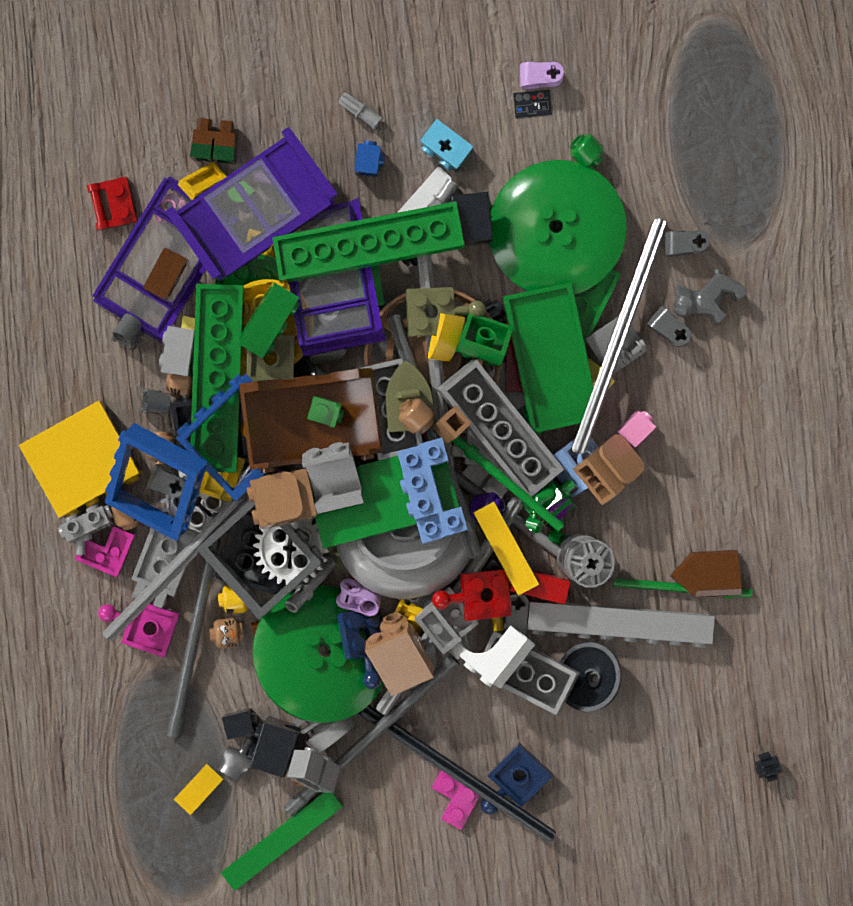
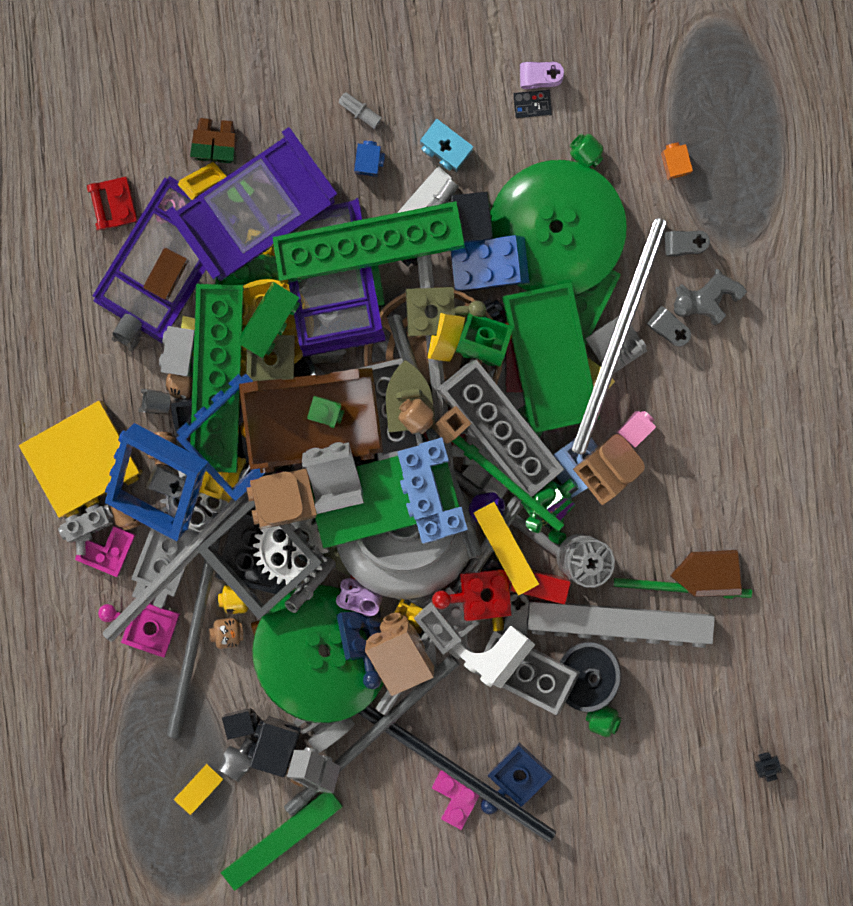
(490, 264): none -> blue brick
(604, 721): none -> green head
(676, 161): none -> orange brick

